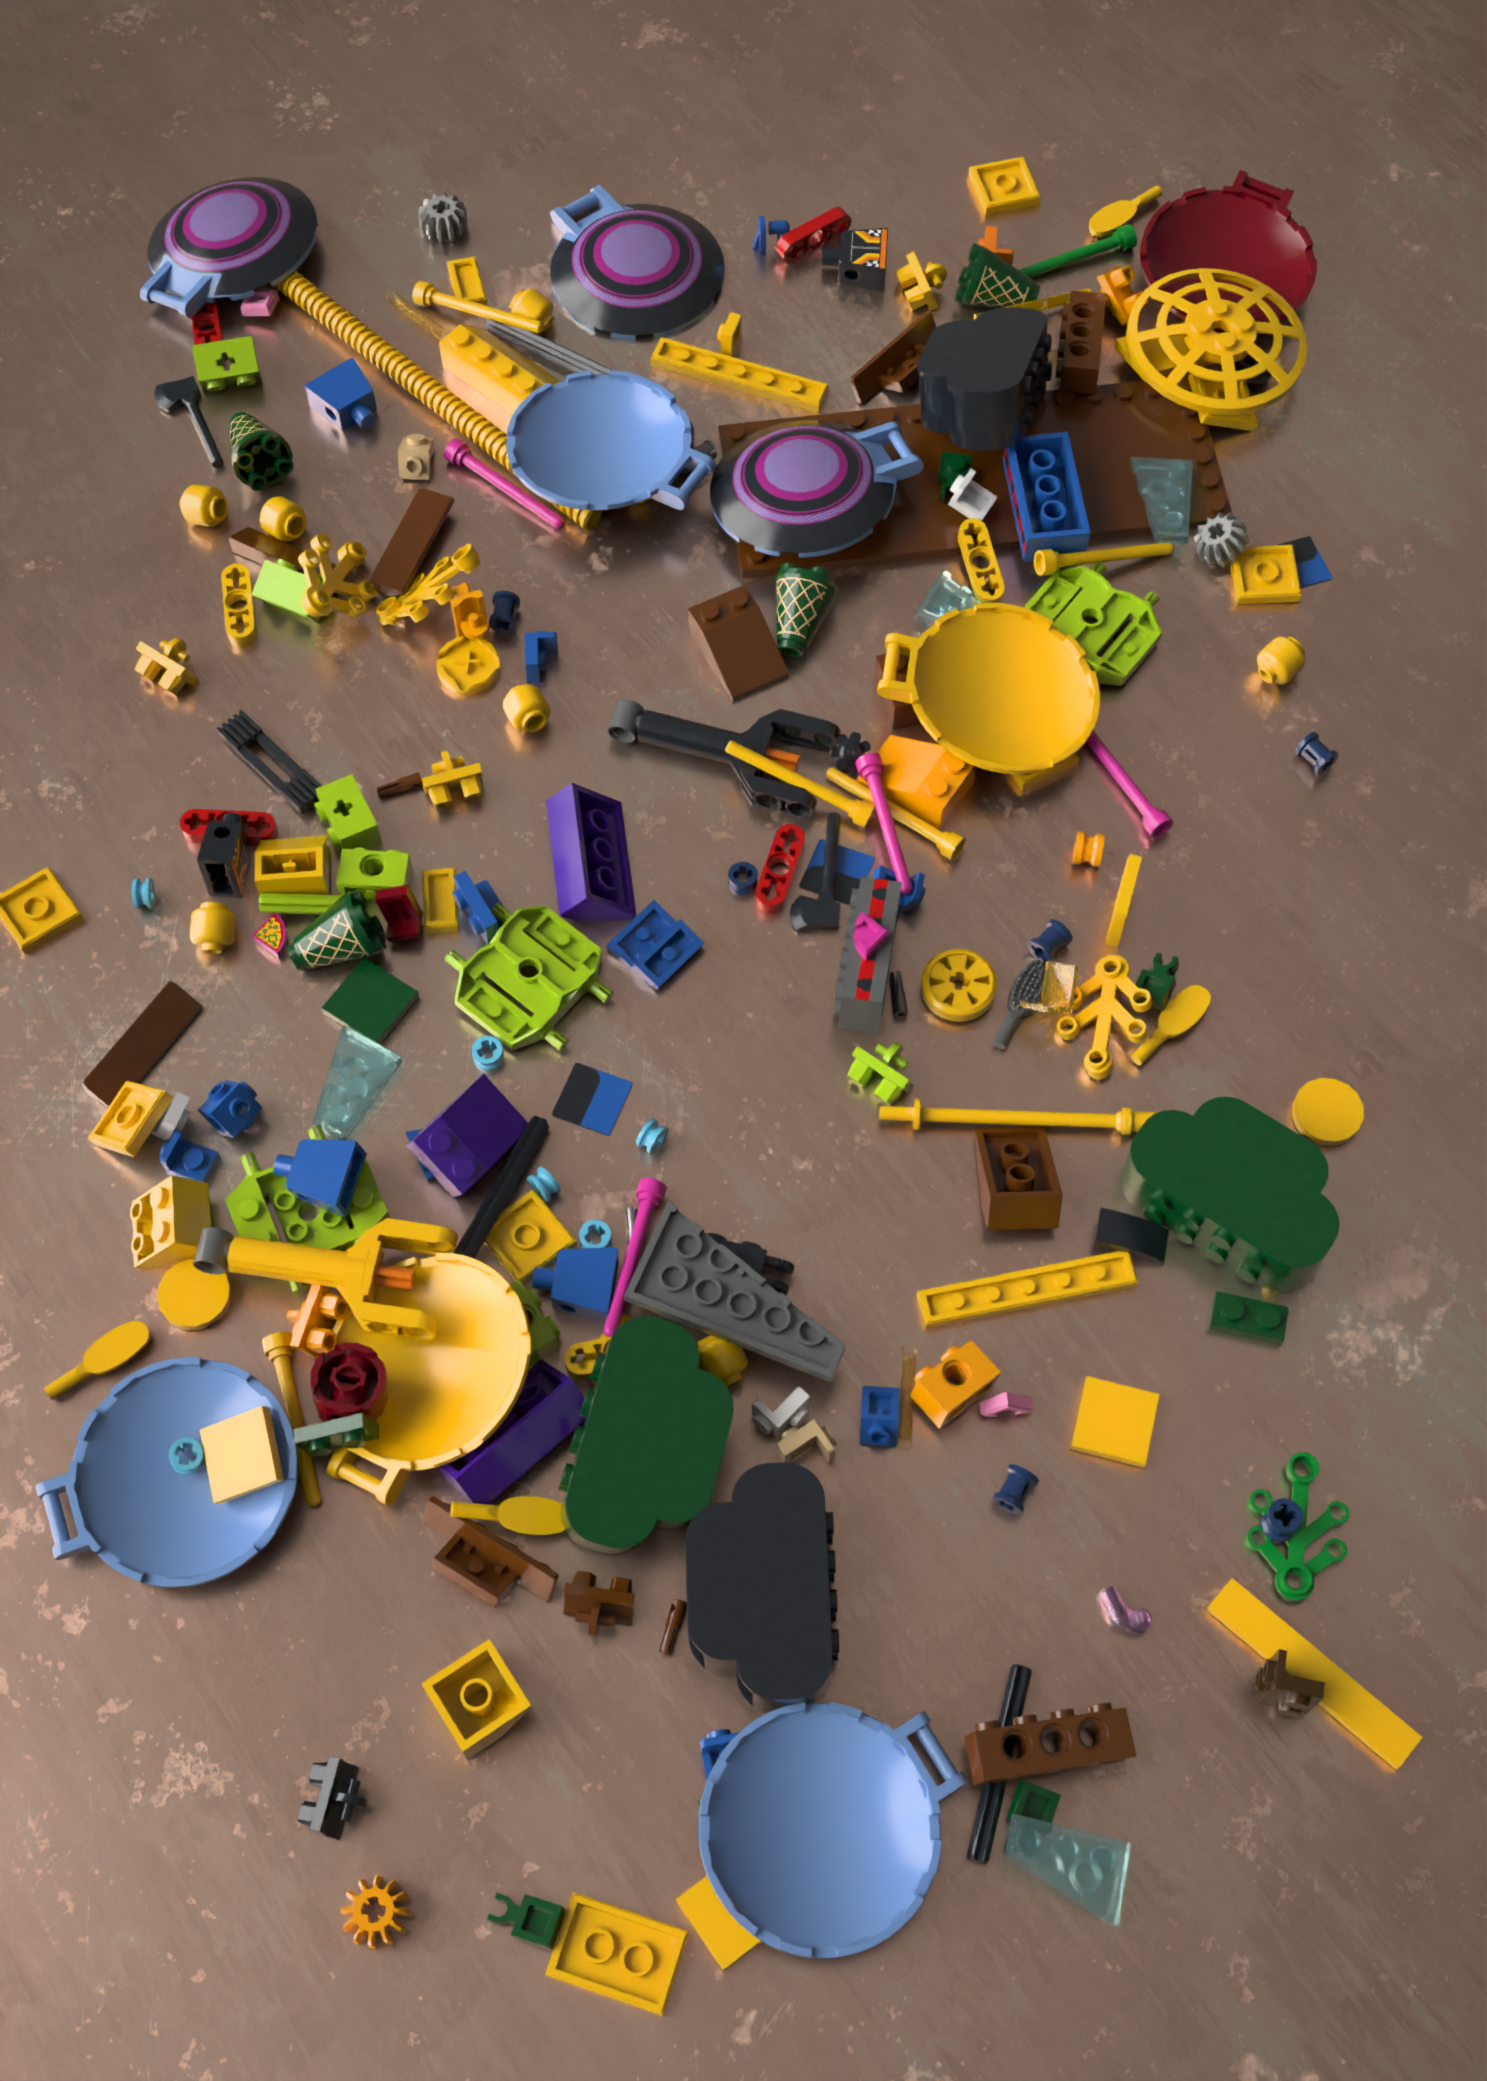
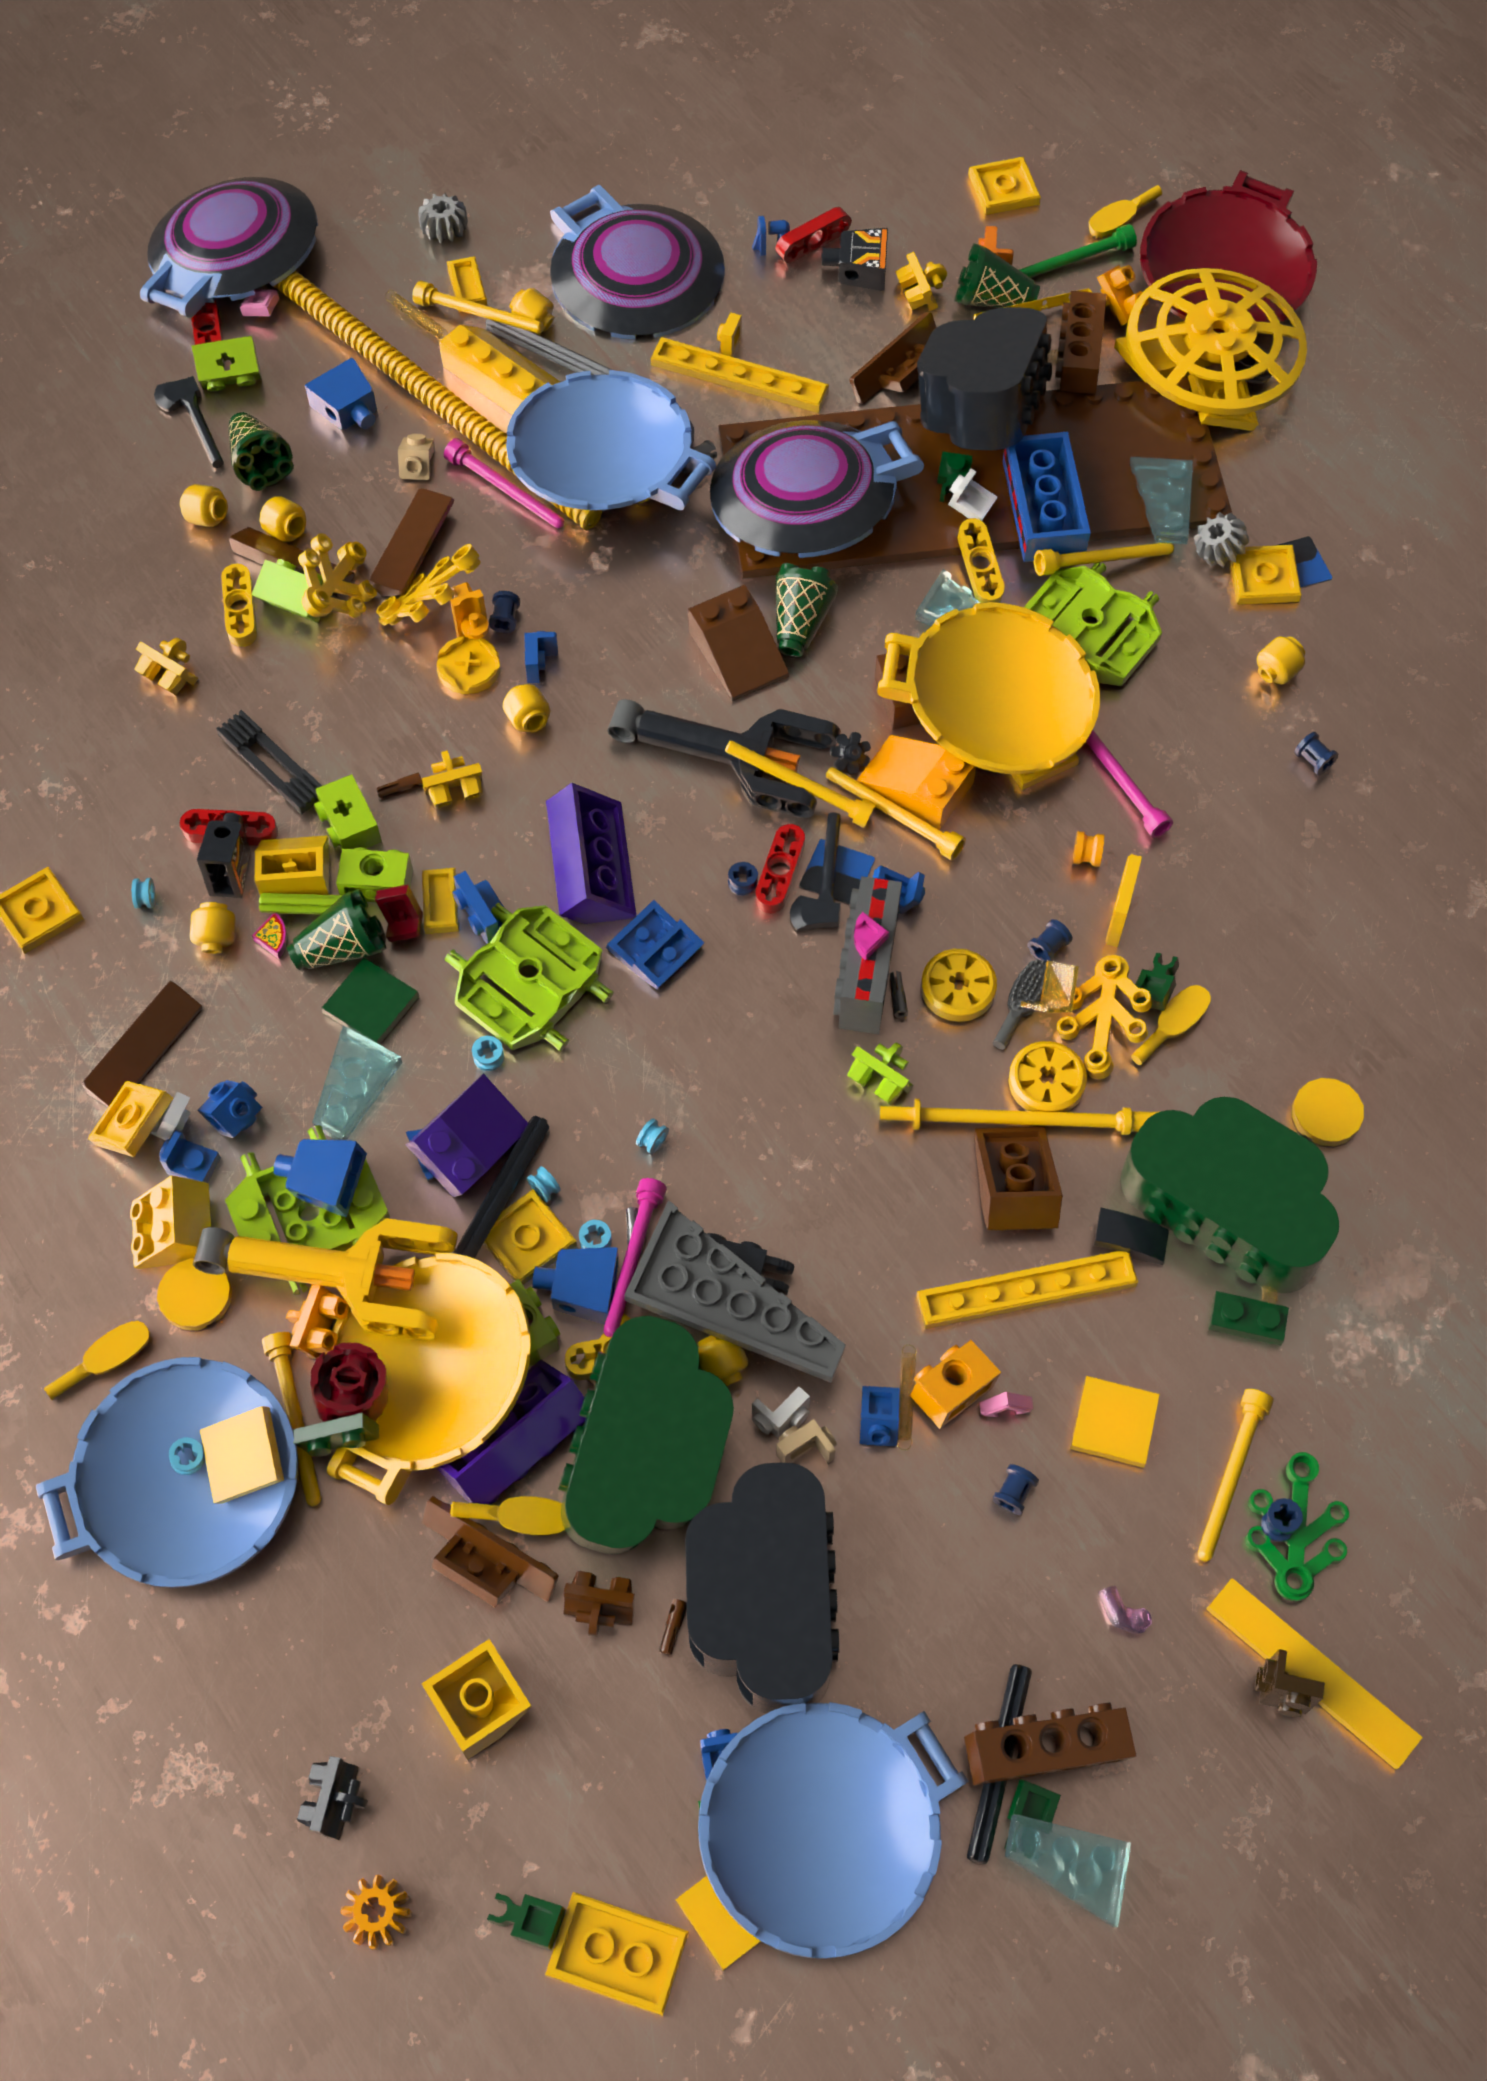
(592, 1098): sticker -> none
(870, 769): dark pink piece -> none
(1053, 1059): none -> yellow wheel
(1255, 1407): none -> yellow piece

